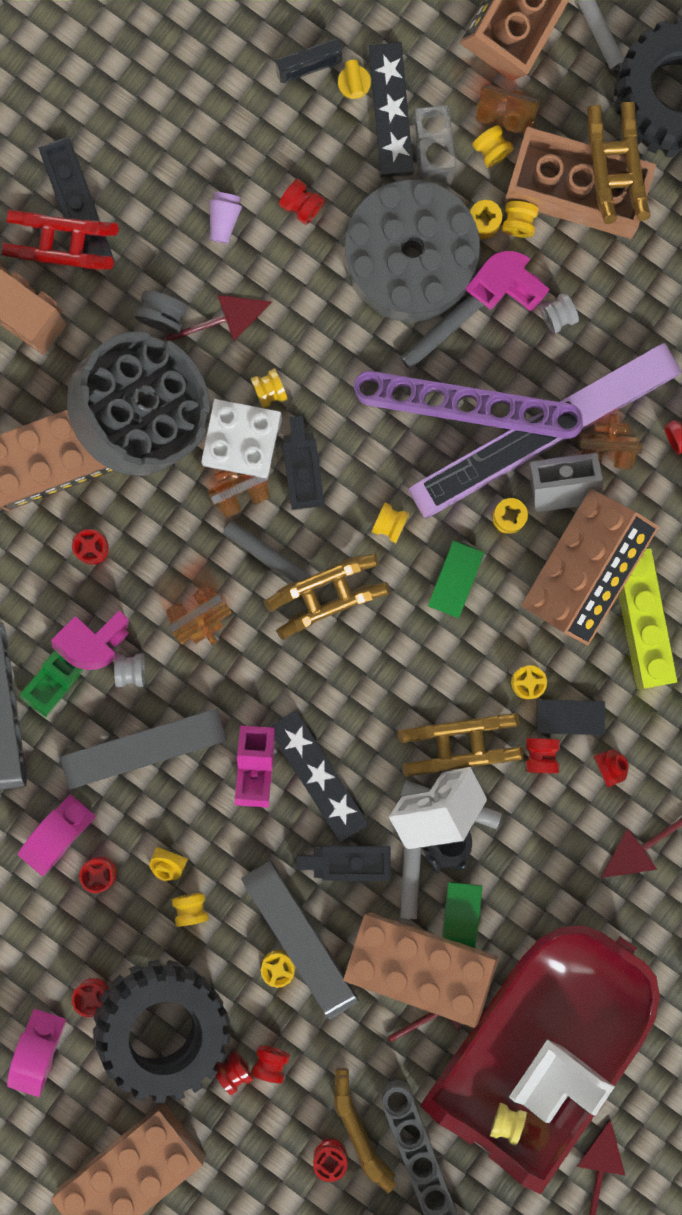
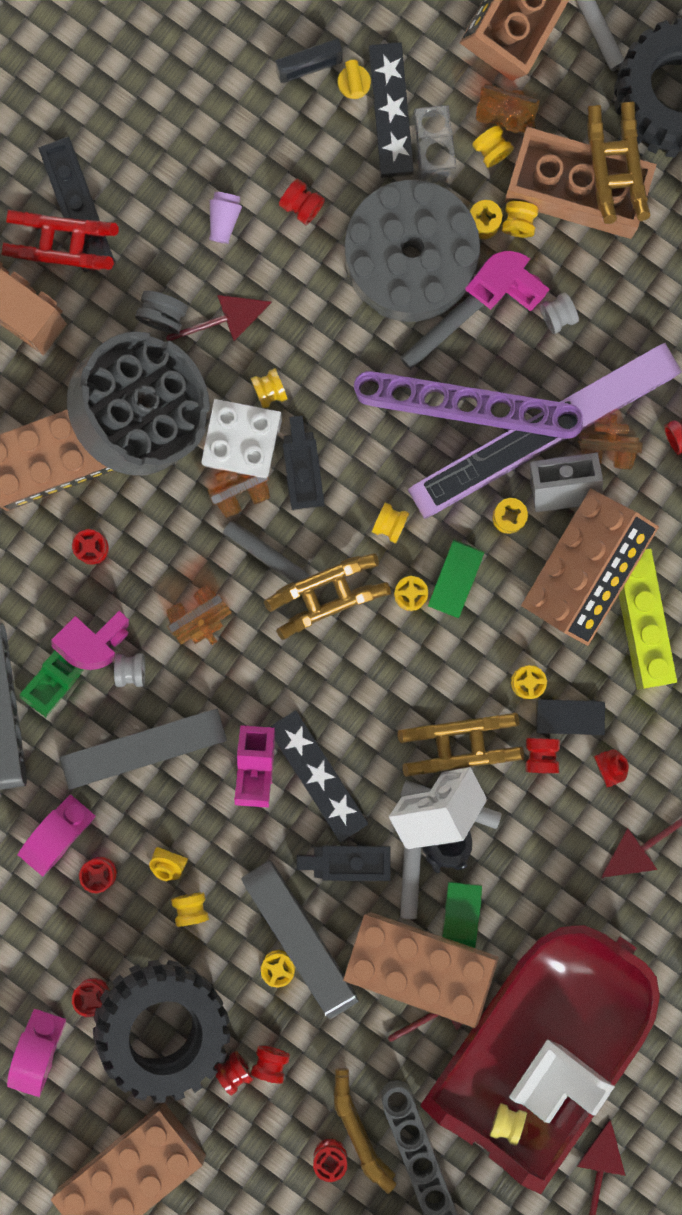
(416, 587): none -> yellow wheel

